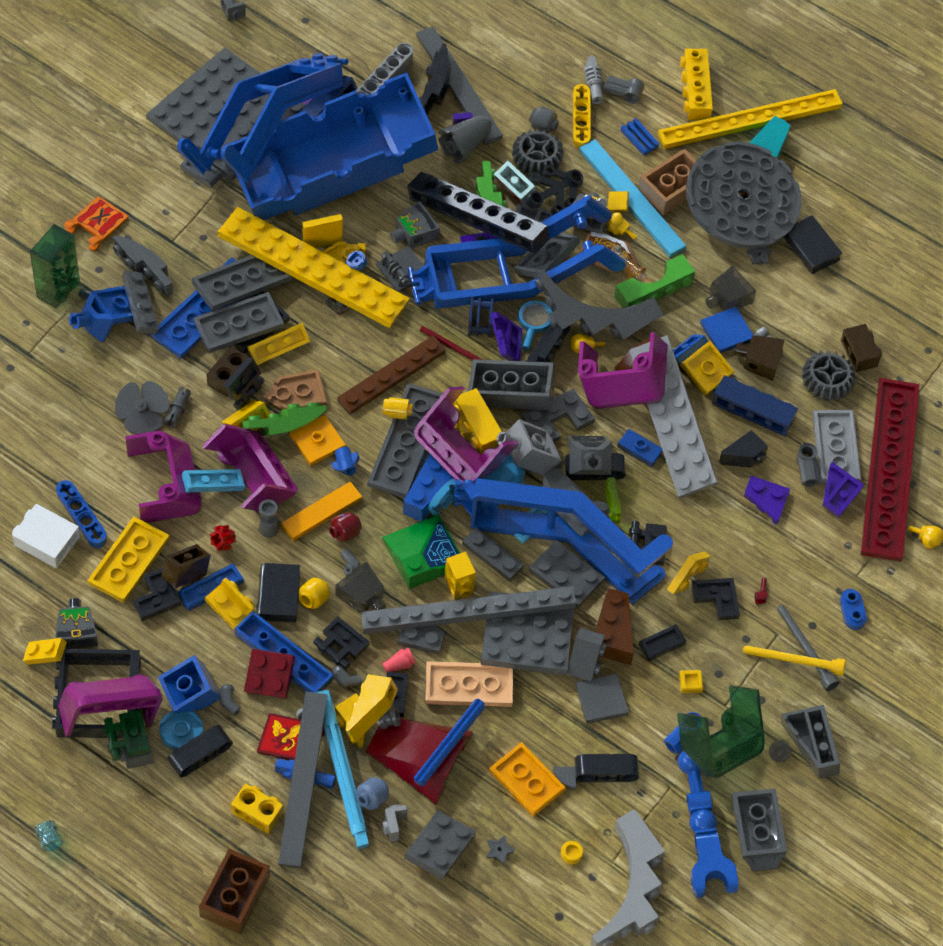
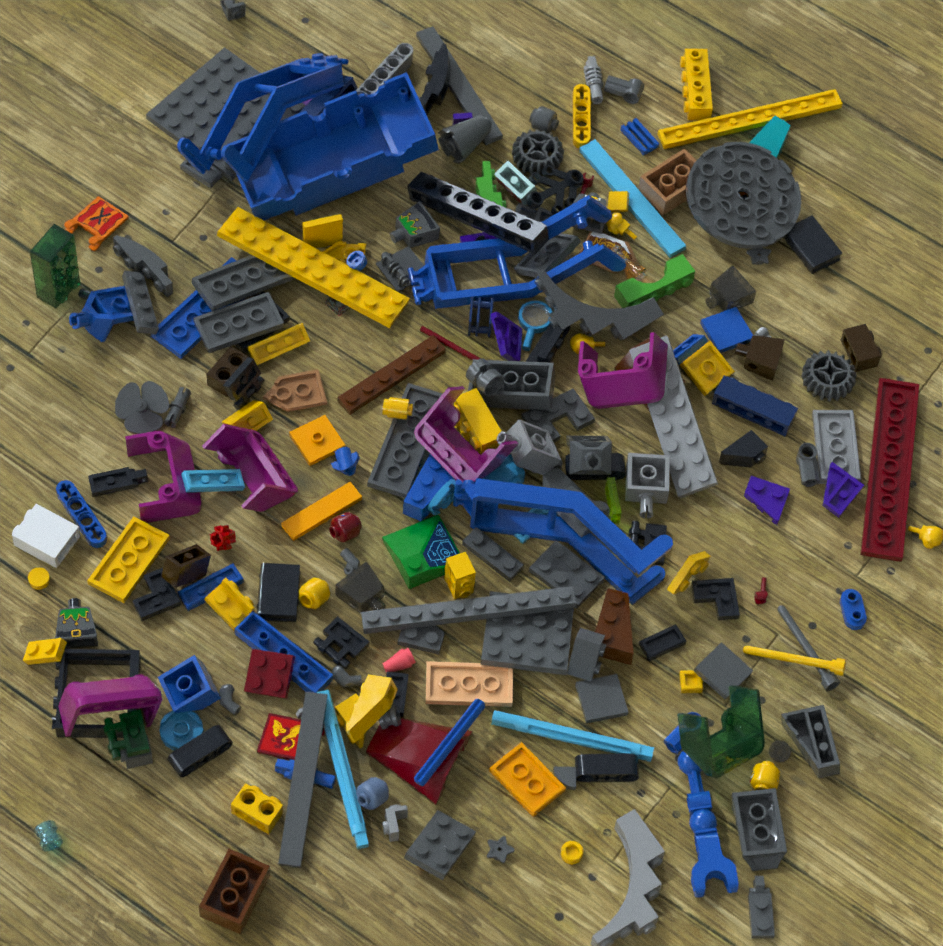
(38, 578): none -> yellow tile
(116, 481): none -> black hinge
(268, 522): dark grey piece -> none
(288, 420): bright green slope -> none
(486, 378): none -> dark grey wheel
(571, 735): none -> medium azure piece
(587, 183): none -> dark red hand
(640, 447): blue plate -> none
(647, 480): none -> light grey brick
(723, 669): none -> dark grey tile
(760, 910): none -> dark grey hinge
(765, 776): none -> yellow head

